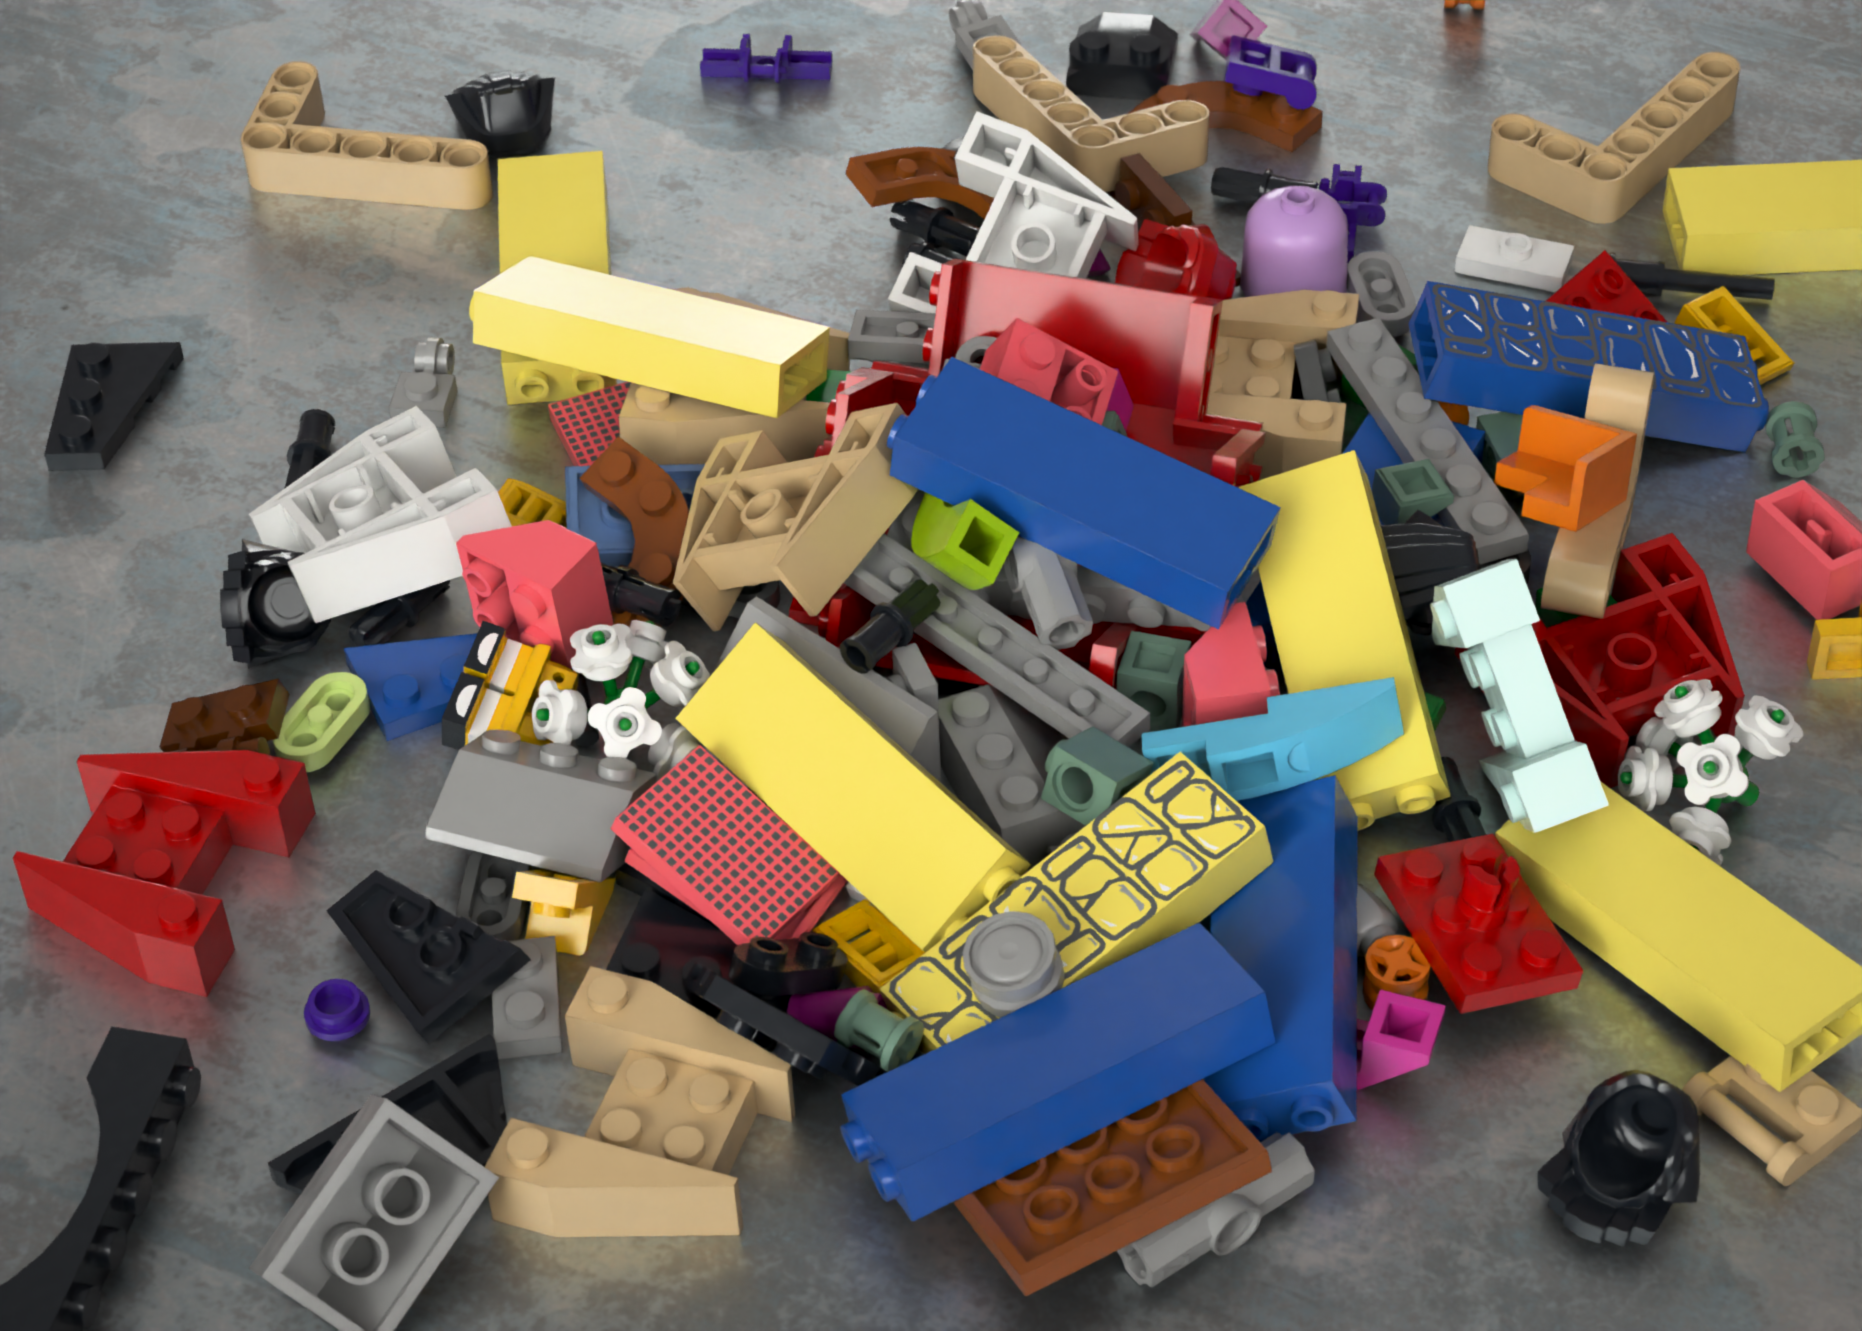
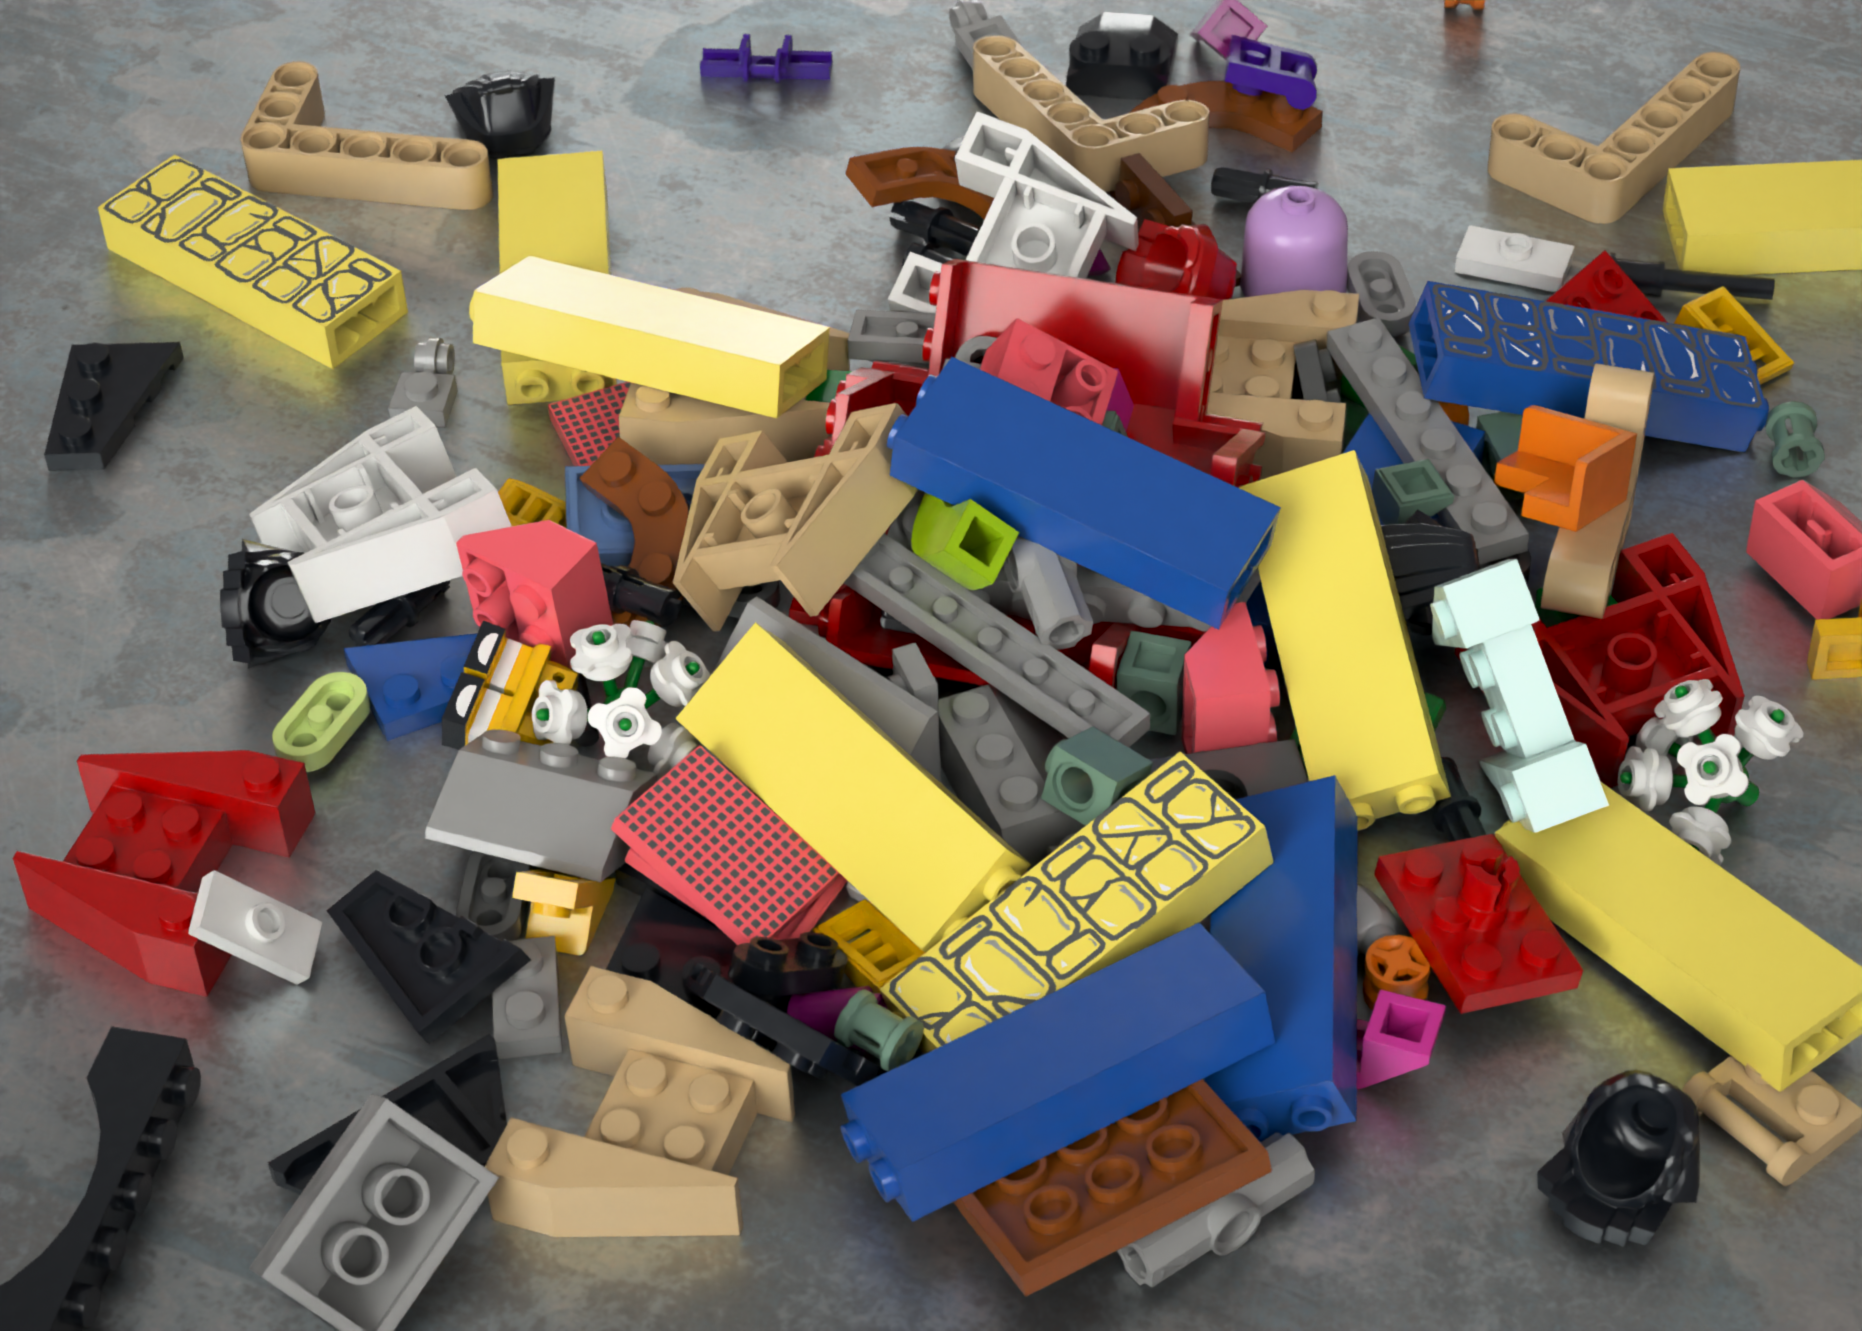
(227, 719): reddish brown plate -> none
(254, 261): none -> light yellow brick
(255, 927): none -> white plate
(311, 443): black axle -> none
(336, 1010): dark purple plate -> none
(890, 626): black axle -> none
(1012, 962): light grey wheel -> none
(1292, 743): medium azure slope -> none
(1363, 198): dark purple piece -> none

